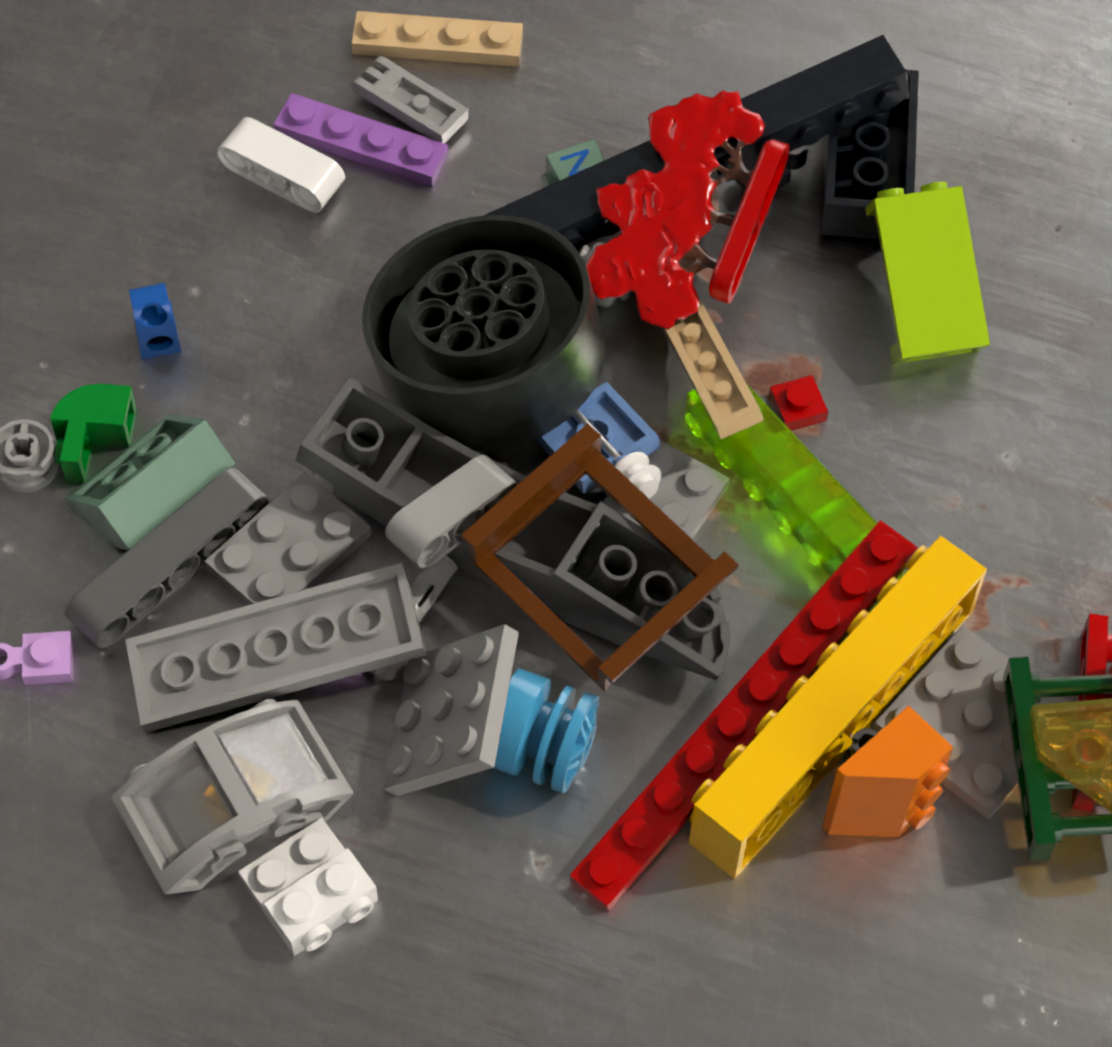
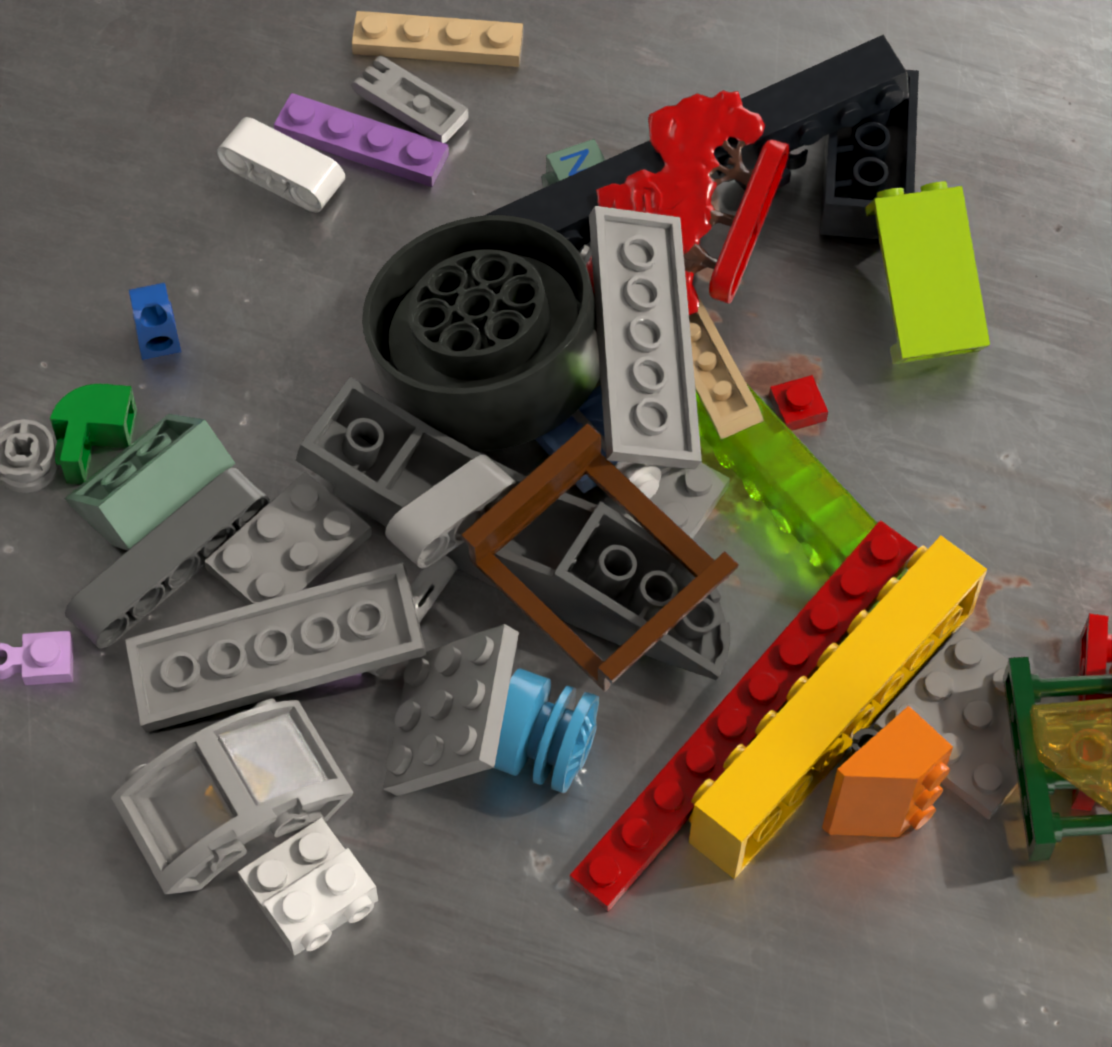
(644, 339): none -> light grey plate

